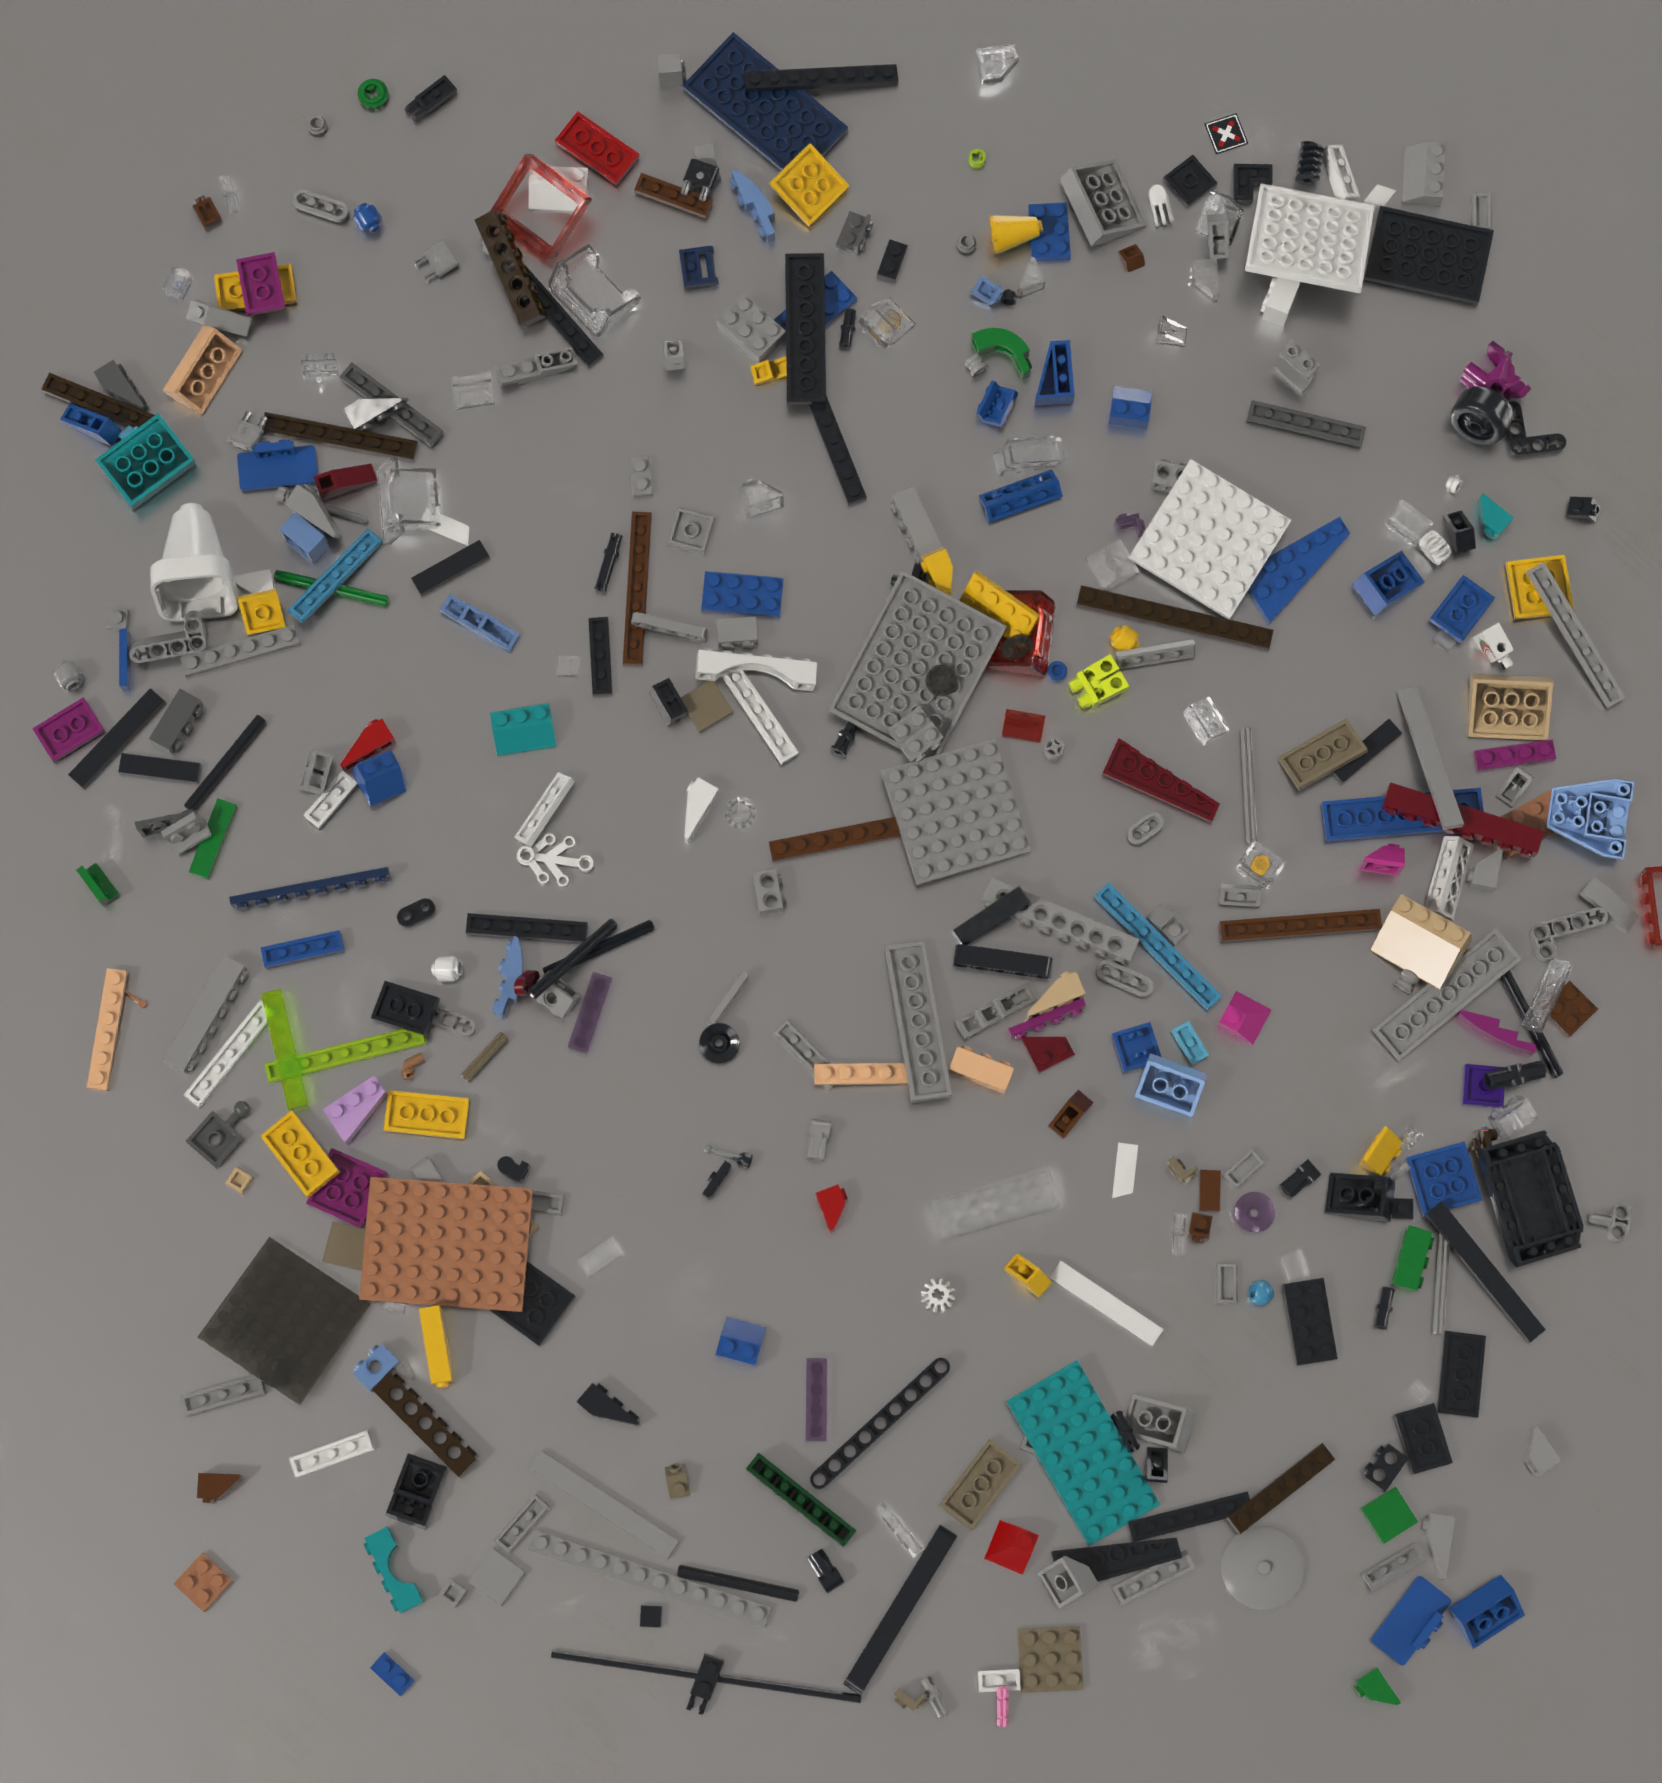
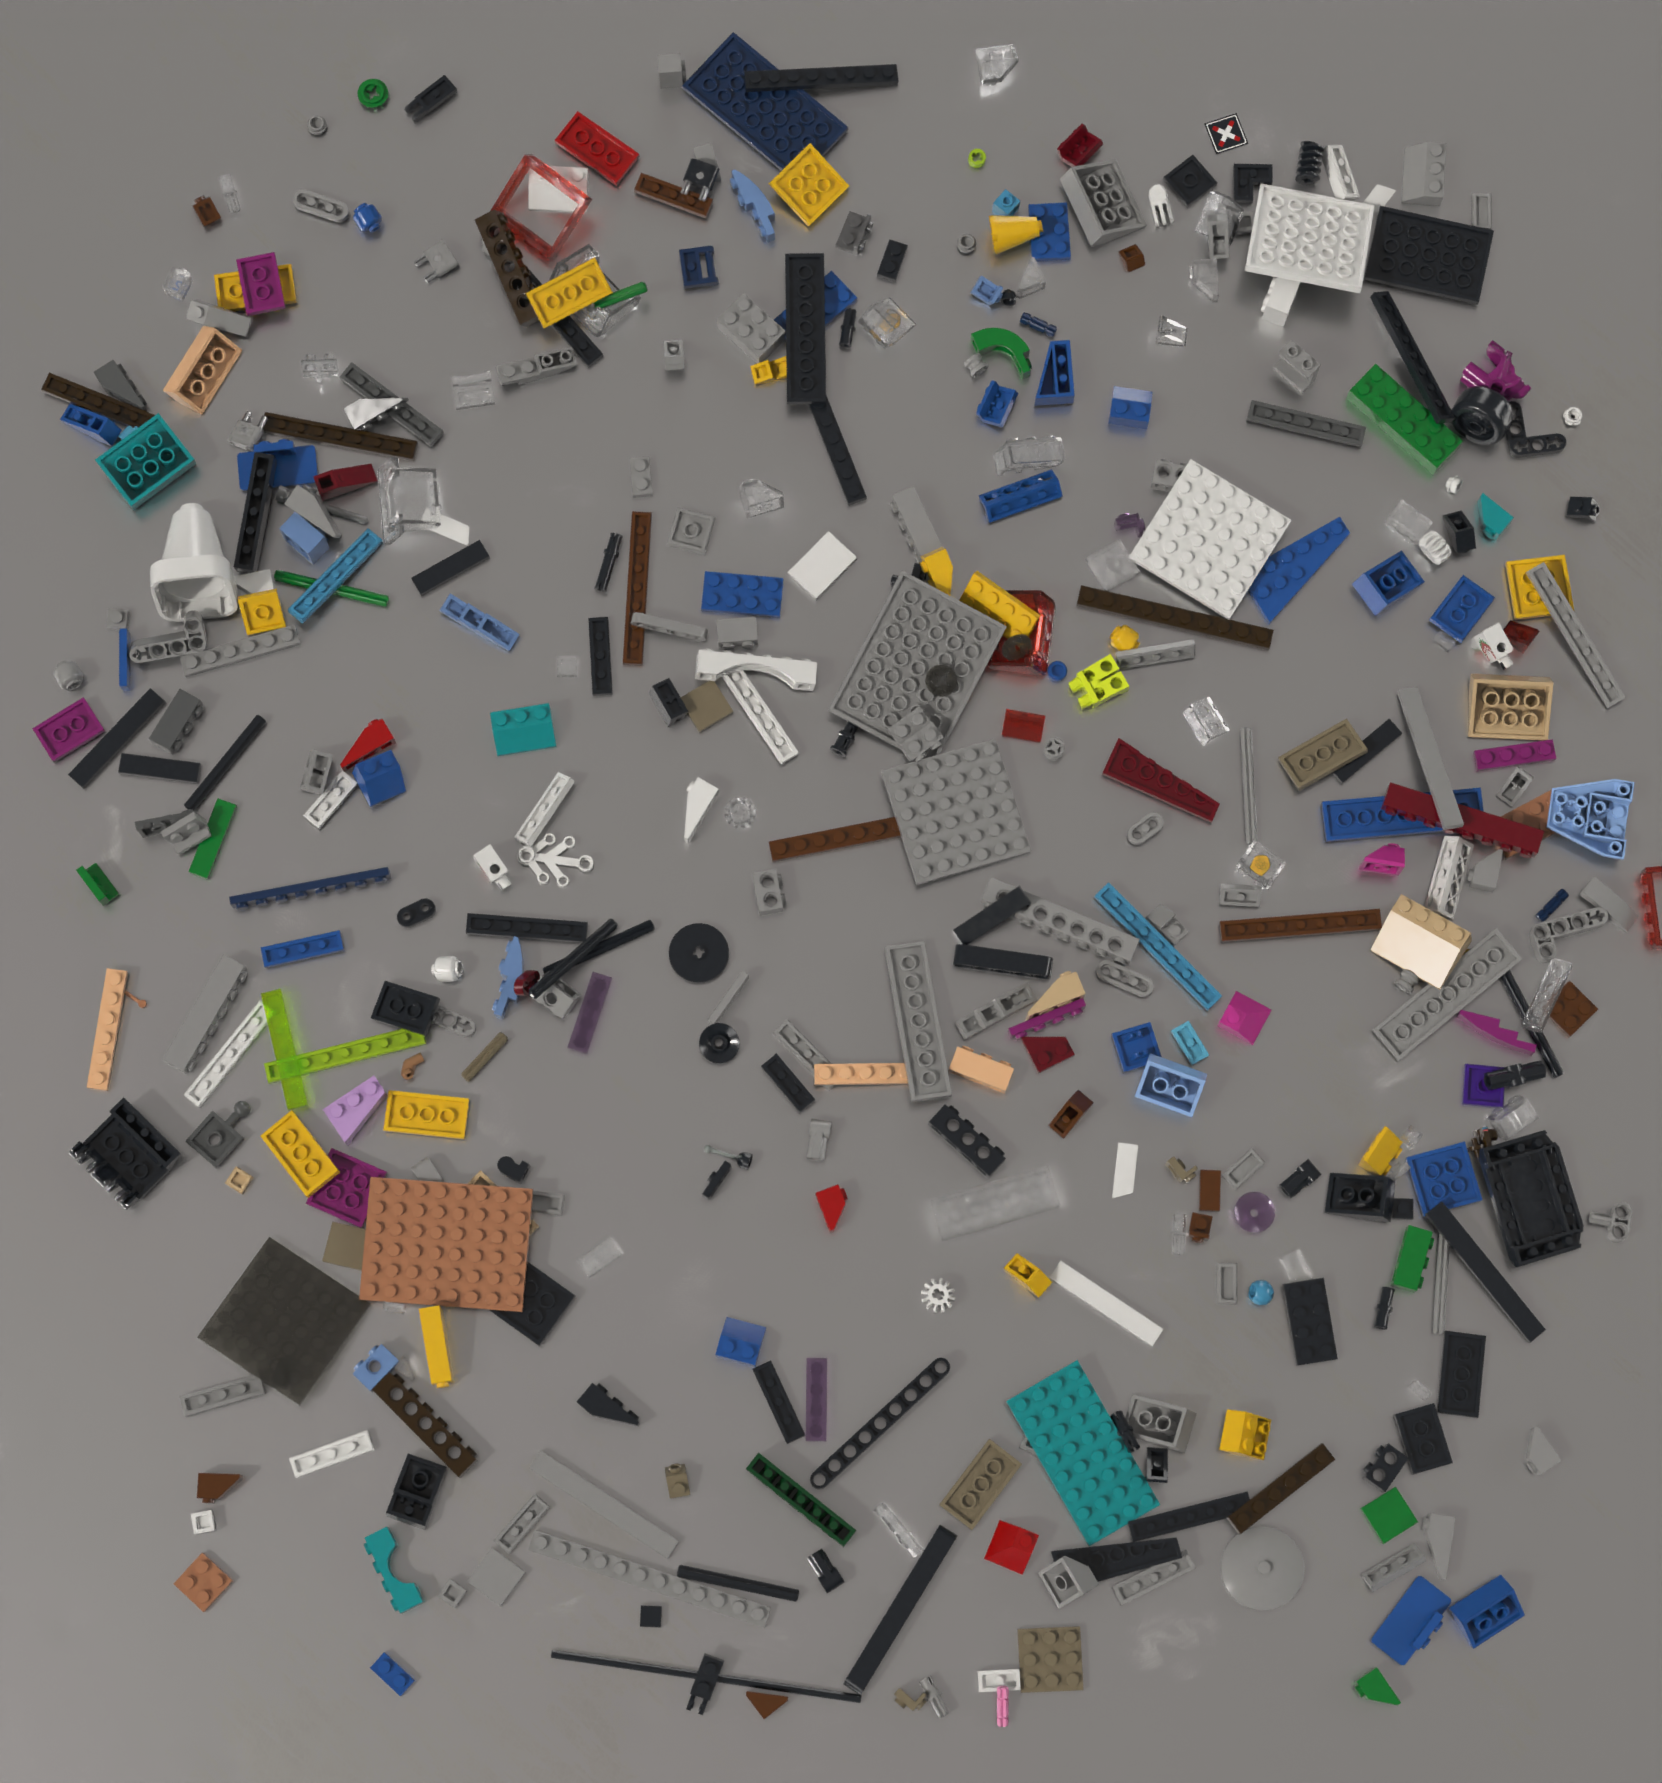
(126, 1154): none -> black slope
(203, 1522): none -> white plate
(255, 513): none -> black brick
(488, 858): none -> white torso
(569, 292): none -> yellow tile
(622, 295): none -> green axle
(689, 965): none -> black piece
(766, 1703): none -> reddish brown slope
(778, 1402): none -> black tile
(788, 1083): none -> black plate
(822, 565): none -> white tile
(985, 1165): none -> black brick
(1006, 204): none -> dark azure brick
(1038, 324): none -> dark blue axle
(1079, 147): none -> dark red bracket
(1245, 1434): none -> yellow slope
(1246, 223): none -> light grey plate
(1404, 419): none -> green brick
(1412, 357): none -> black plate
(1520, 635): none -> clear red slope
(1552, 905): none -> dark blue axle
(1577, 414): none -> white plate

